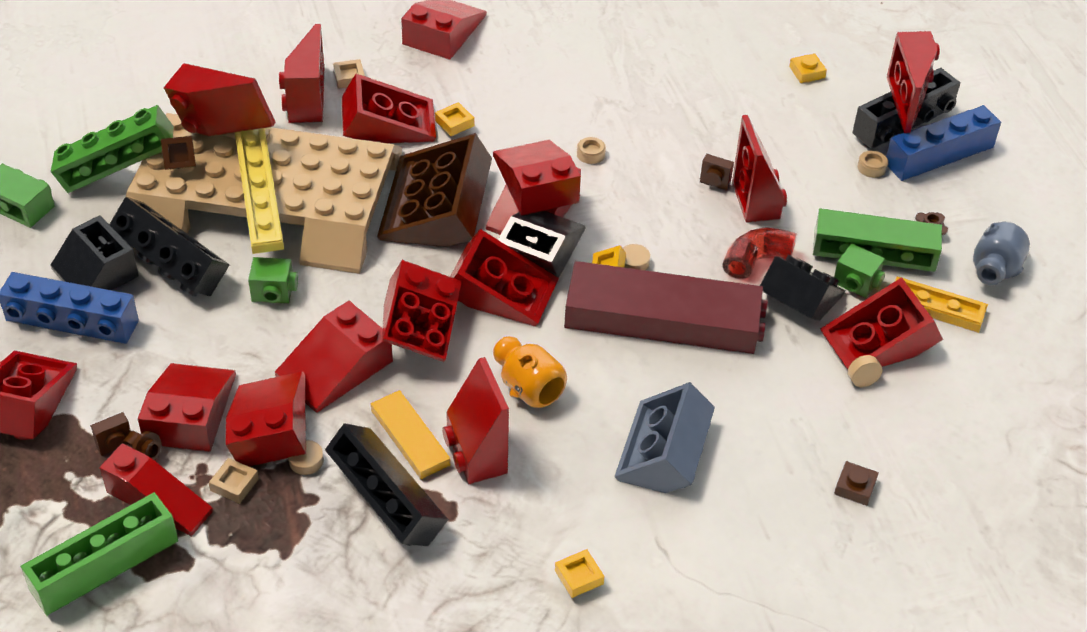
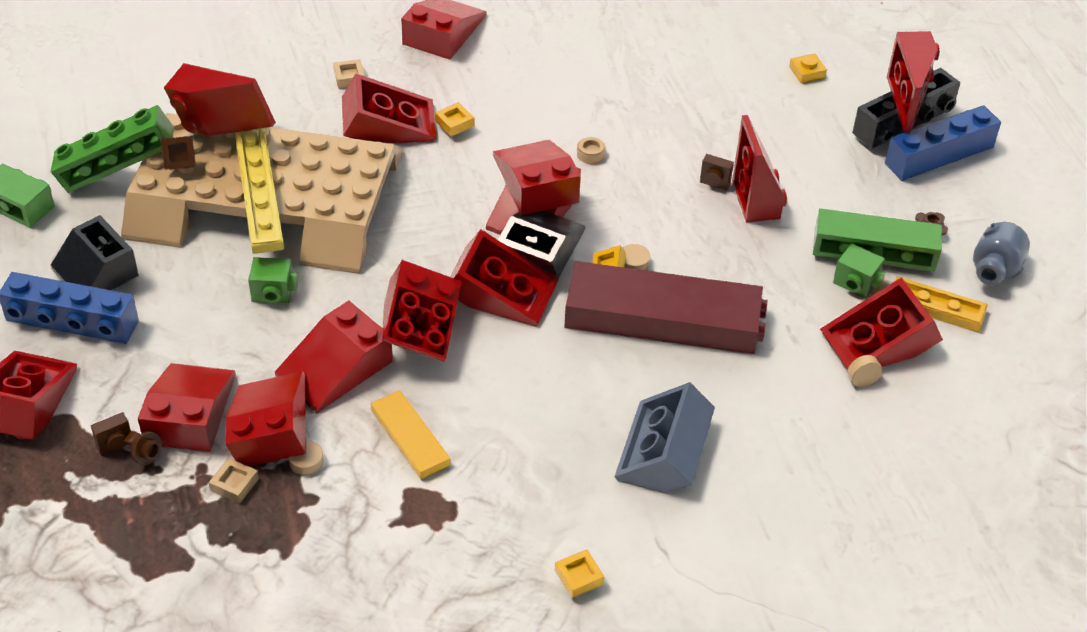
(99, 553): bright green brick -> none
(134, 476): red slope -> none
(169, 248): black brick -> none
(304, 79): red slope -> none
(386, 485): black brick -> none
(437, 194): reddish brown slope -> none
(479, 426): red slope -> none
(530, 372): light orange piece -> none
(757, 245): clear red cylinder -> none
(799, 288): black slope -> none
(856, 483): reddish brown plate -> none
(872, 164): tan tile -> none

